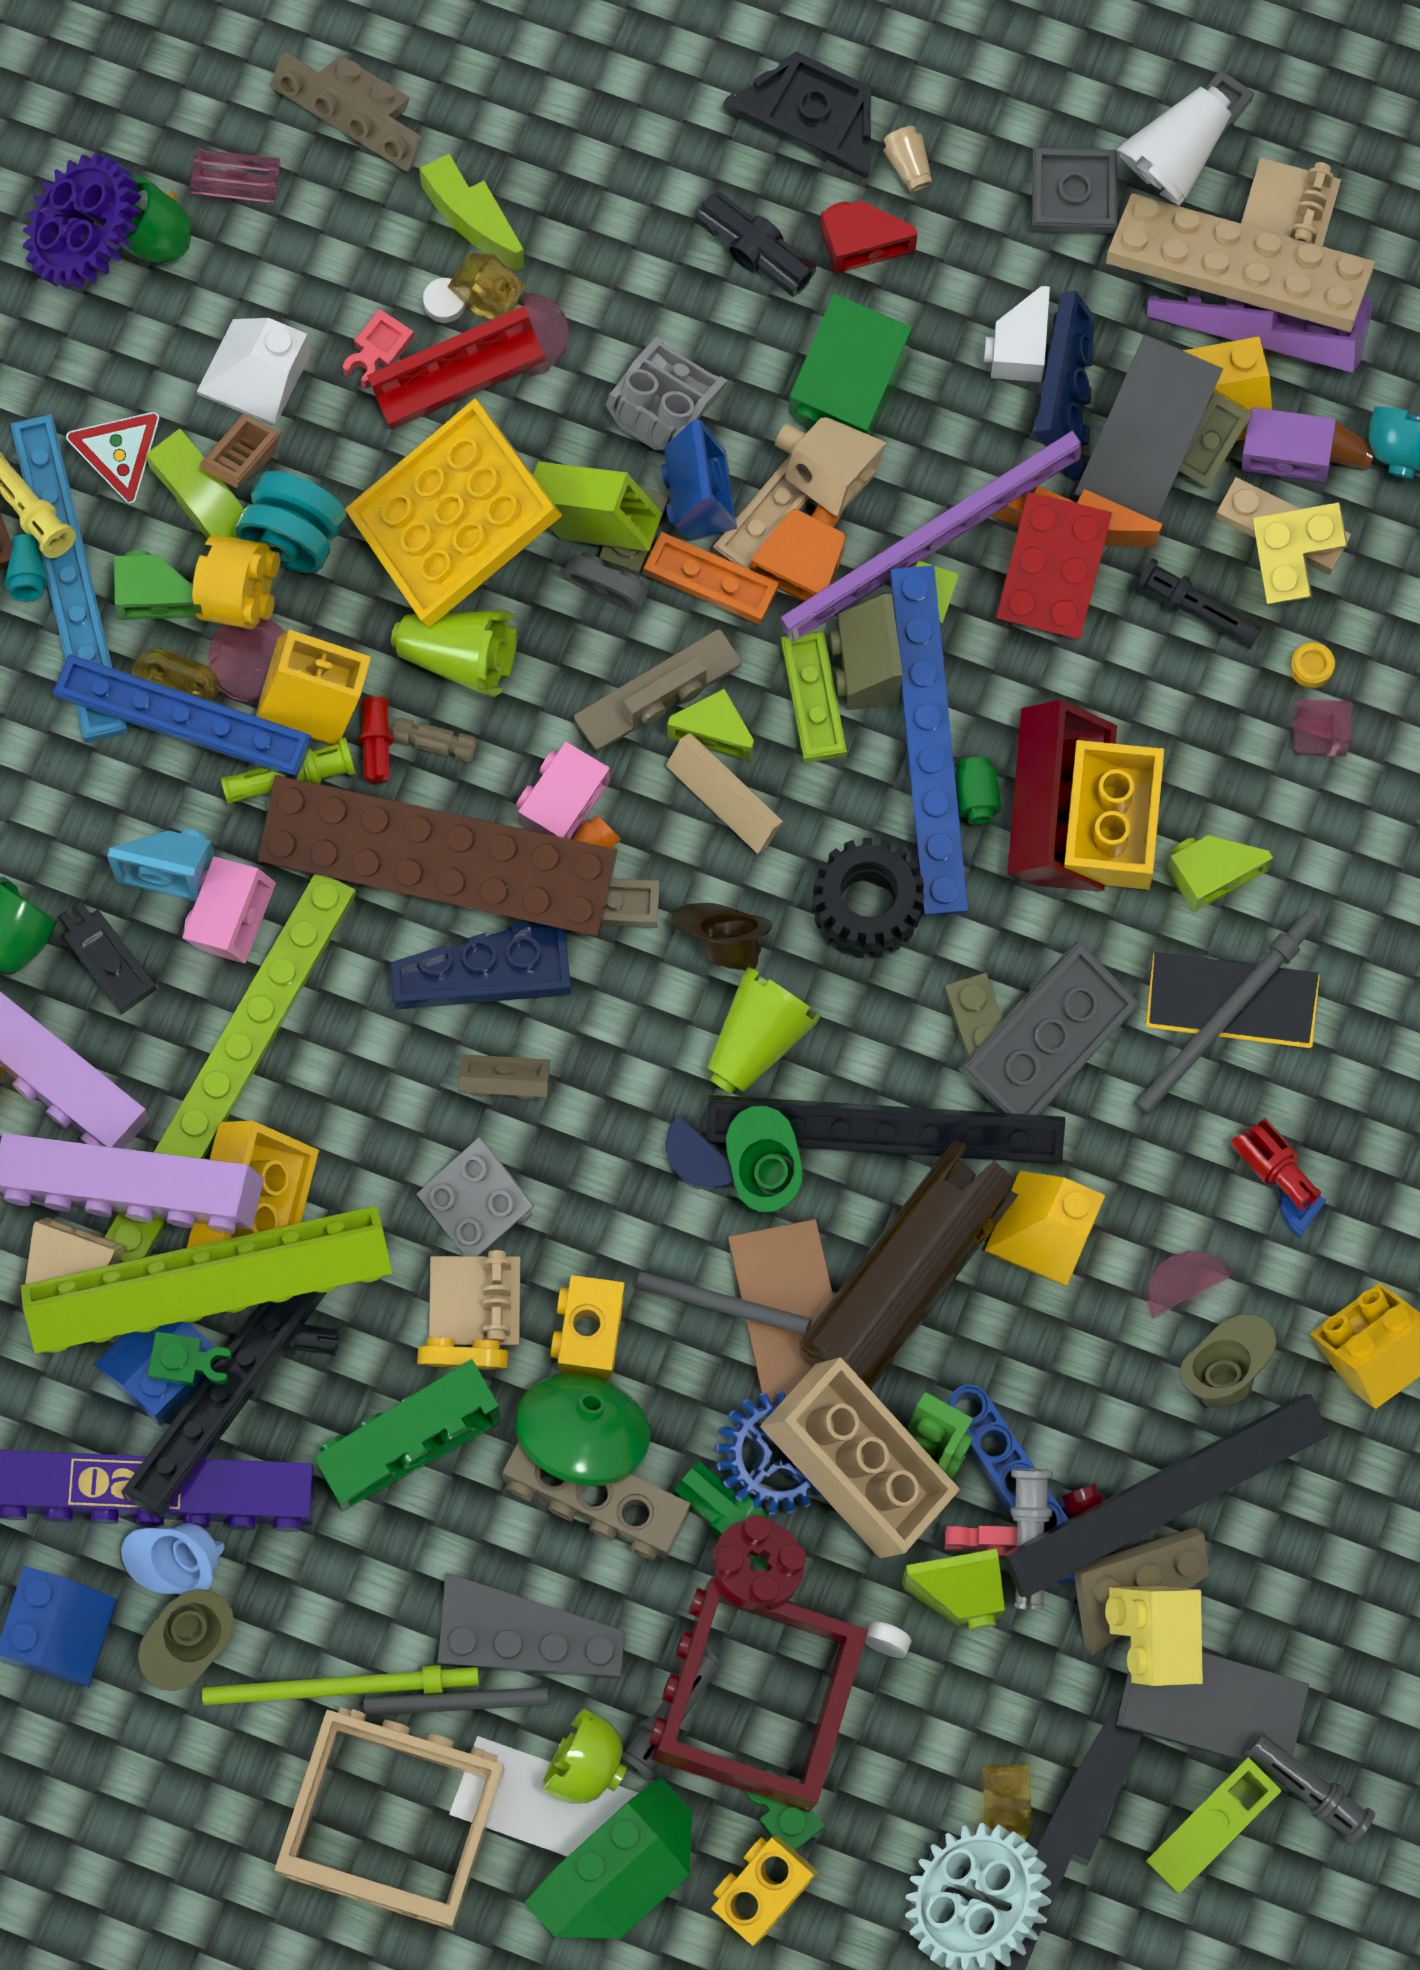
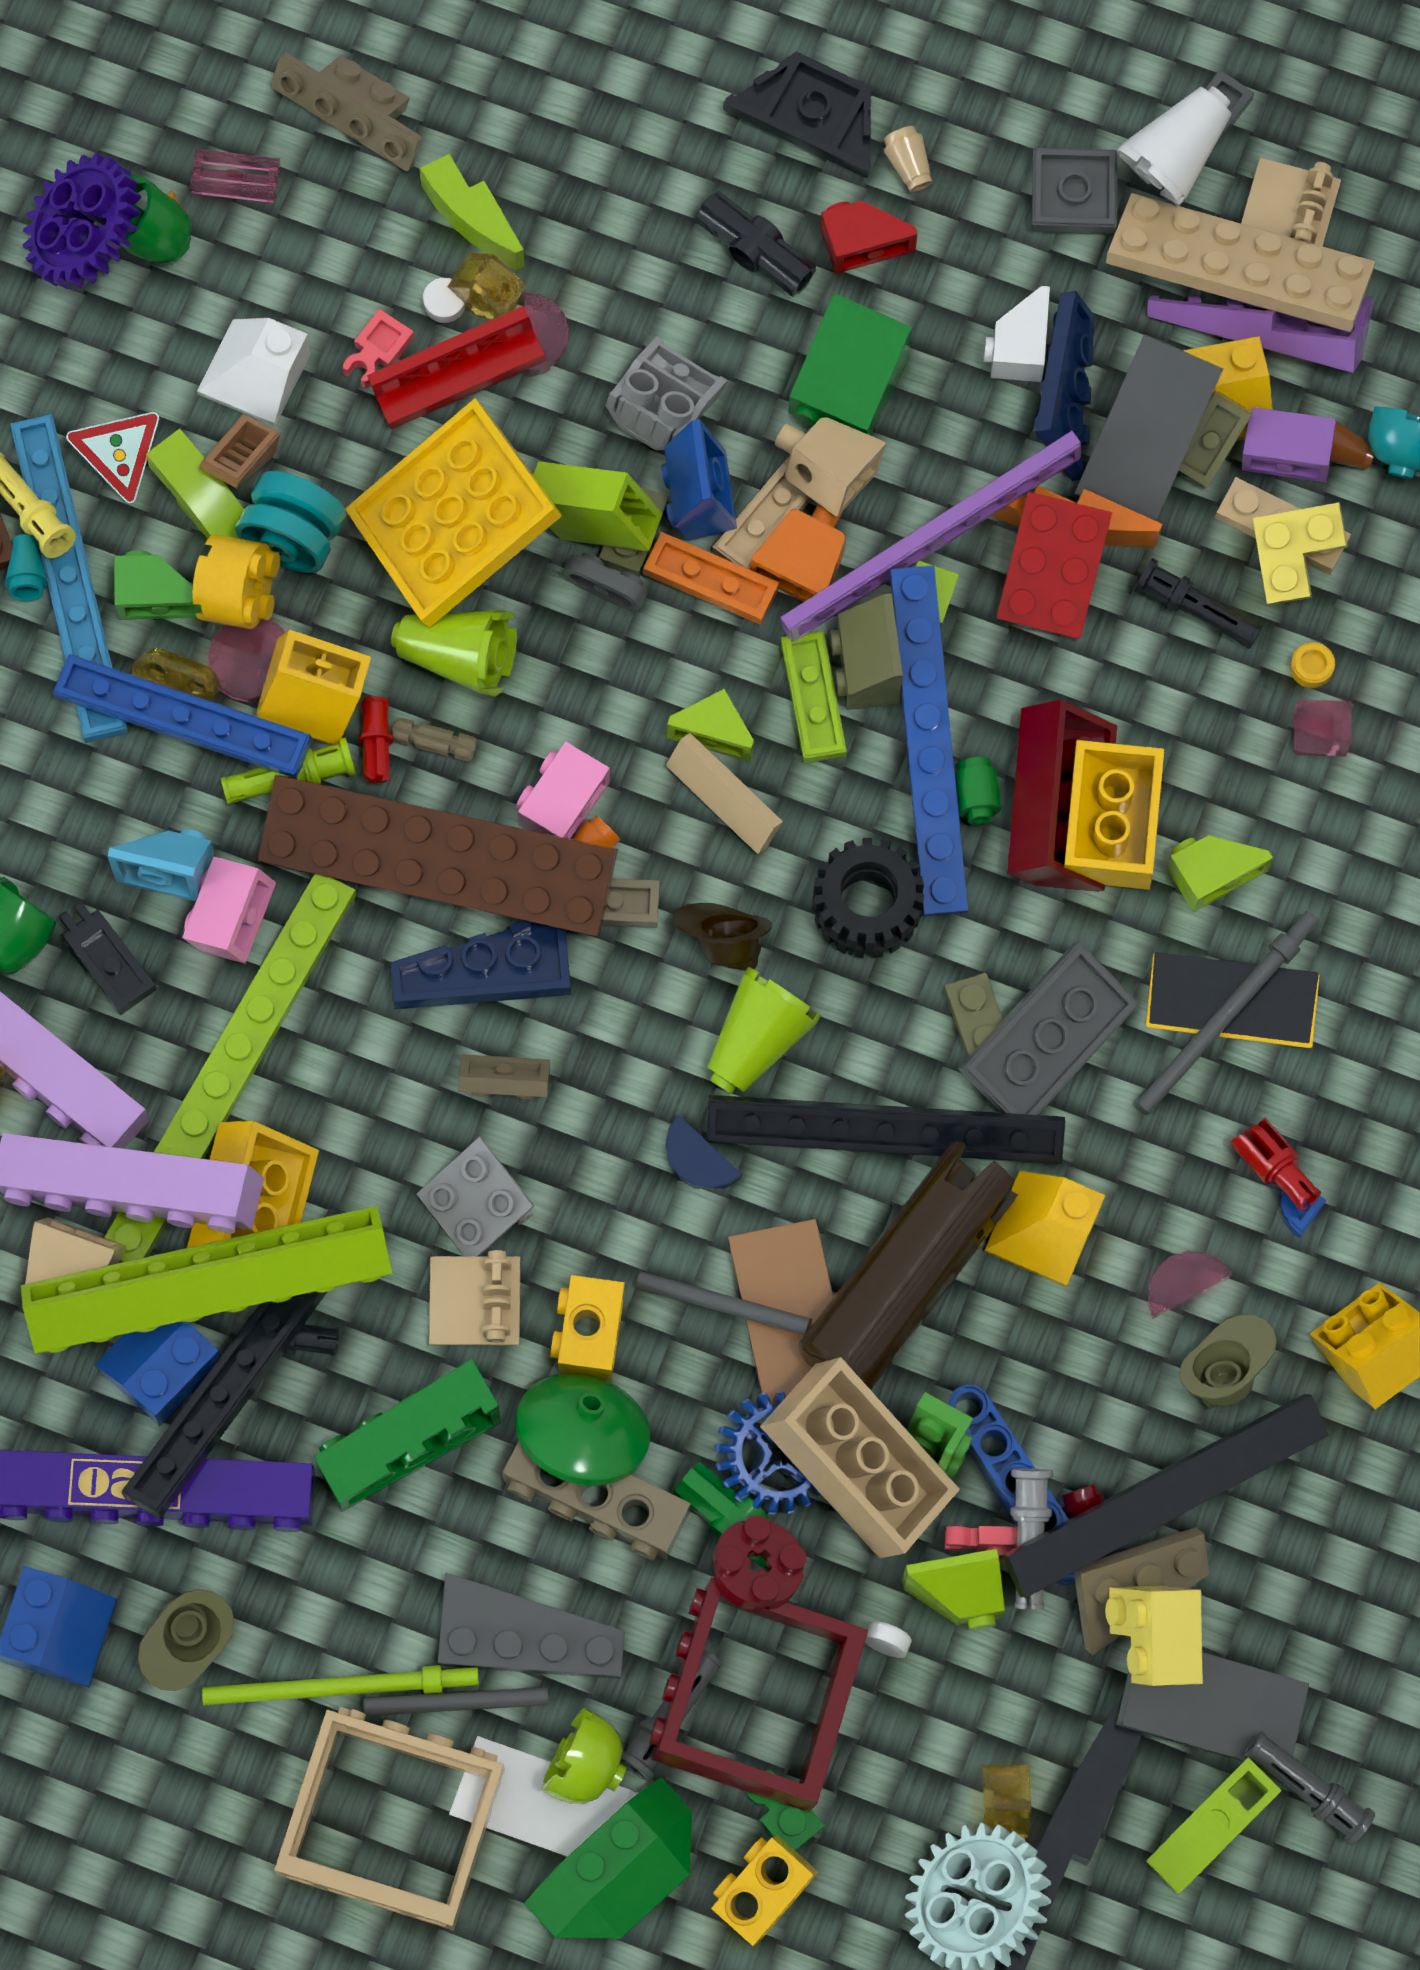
(172, 1558): light blue piece -> none
(180, 1358): green plate -> none
(442, 1353): yellow plate -> none
(658, 690): dark tan bracket -> none
(764, 1159): green piece -> none

